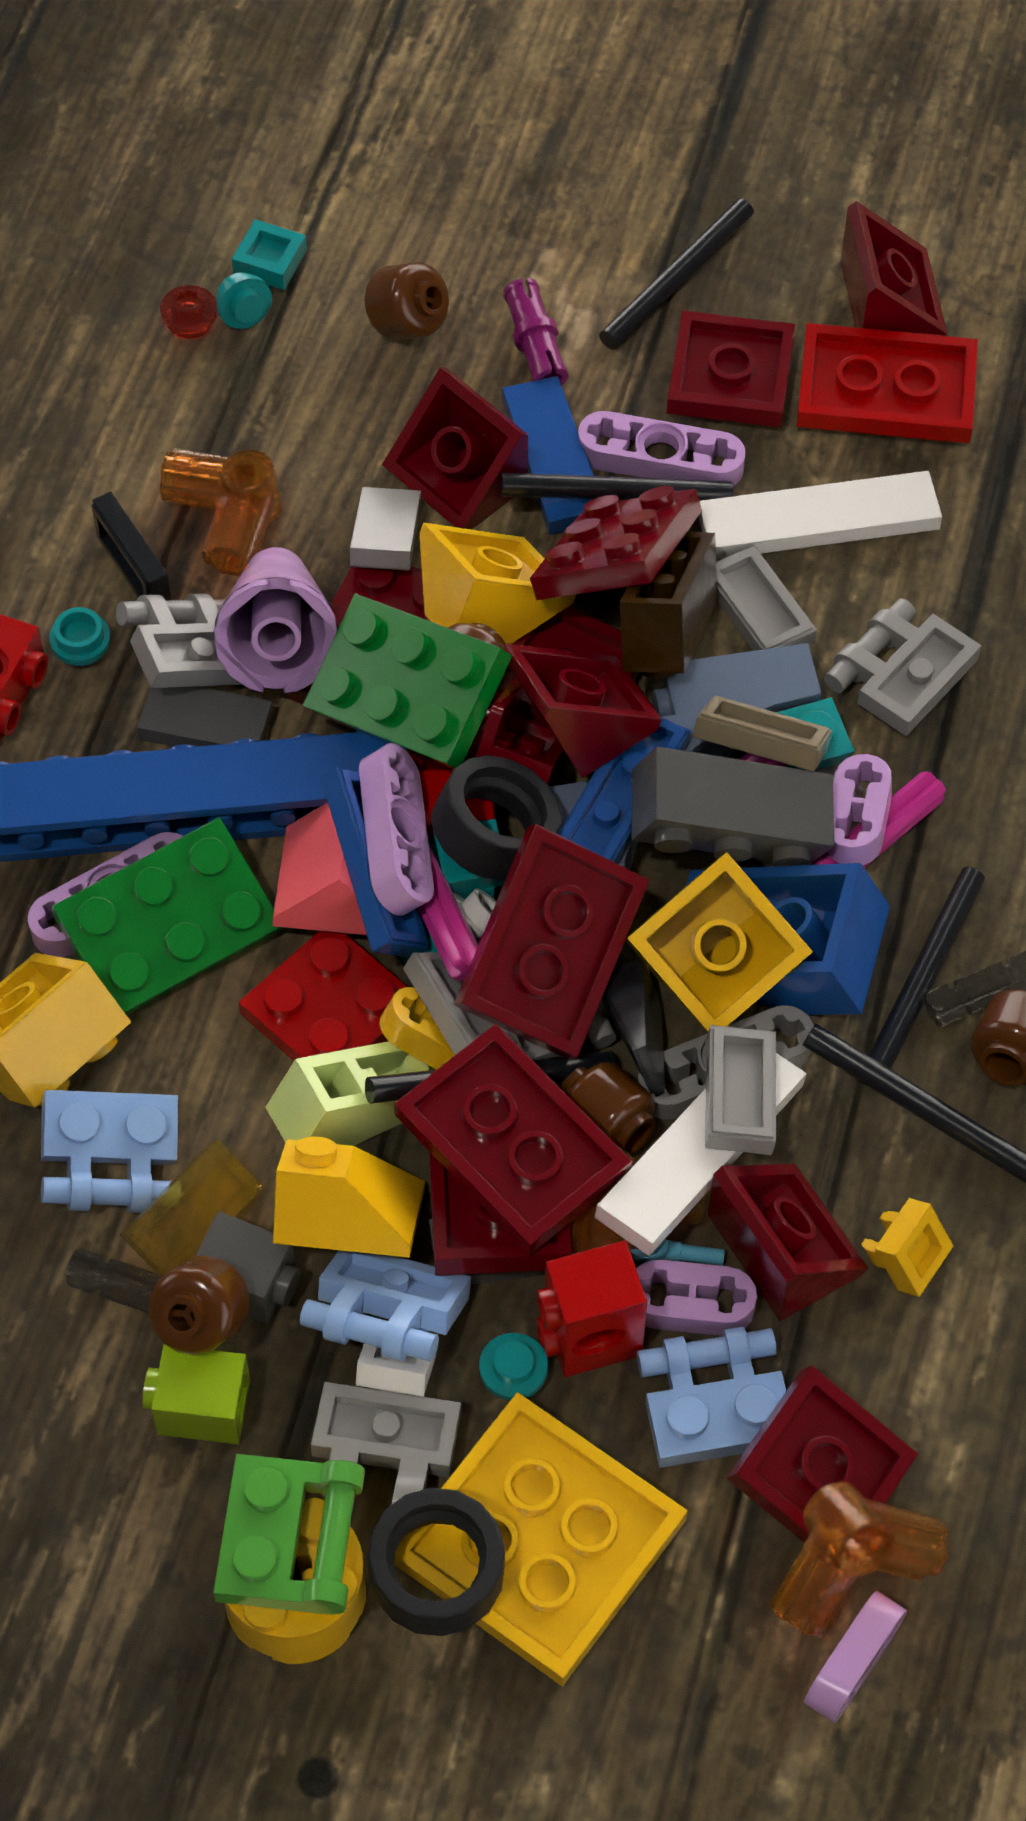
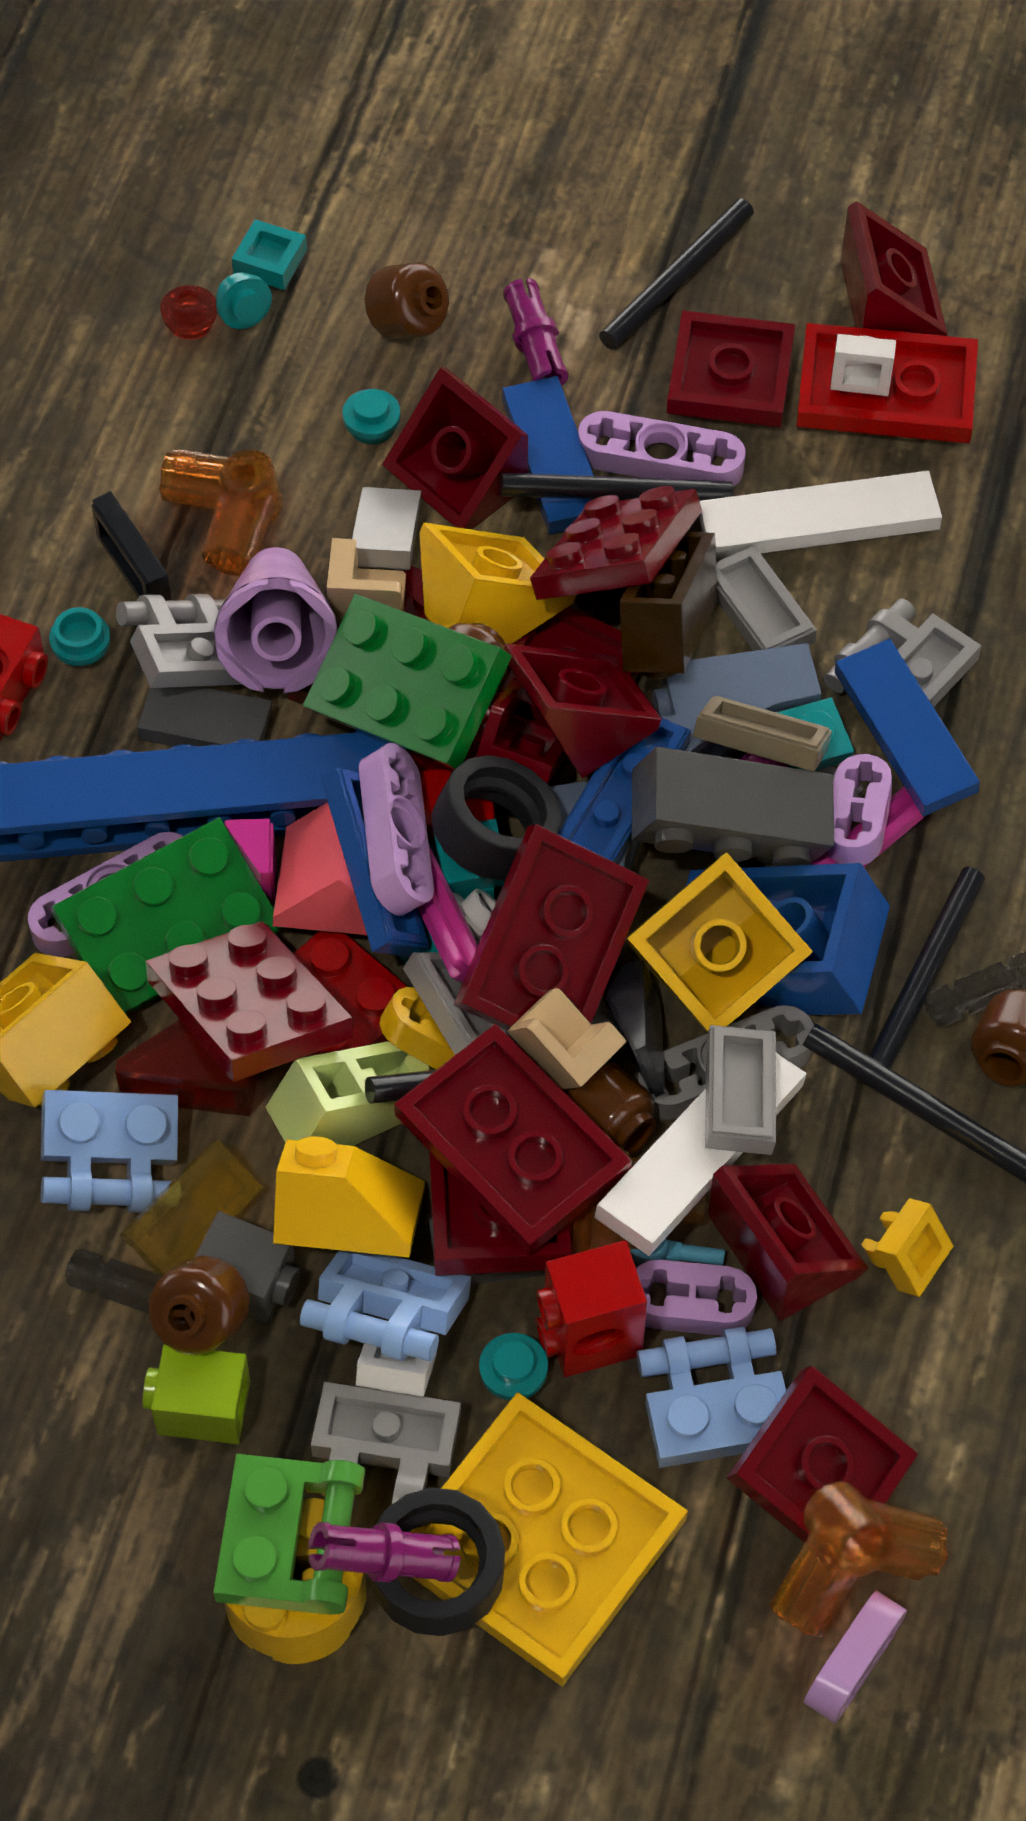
(179, 1065): none -> clear red slope
(249, 1000): none -> dark red plate
(257, 845): none -> dark pink slope
(347, 579): none -> tan panel
(371, 415): none -> teal plate
(383, 1552): none -> magenta pin
(564, 1040): none -> tan panel
(863, 364): none -> white plate
(907, 727): none -> blue tile

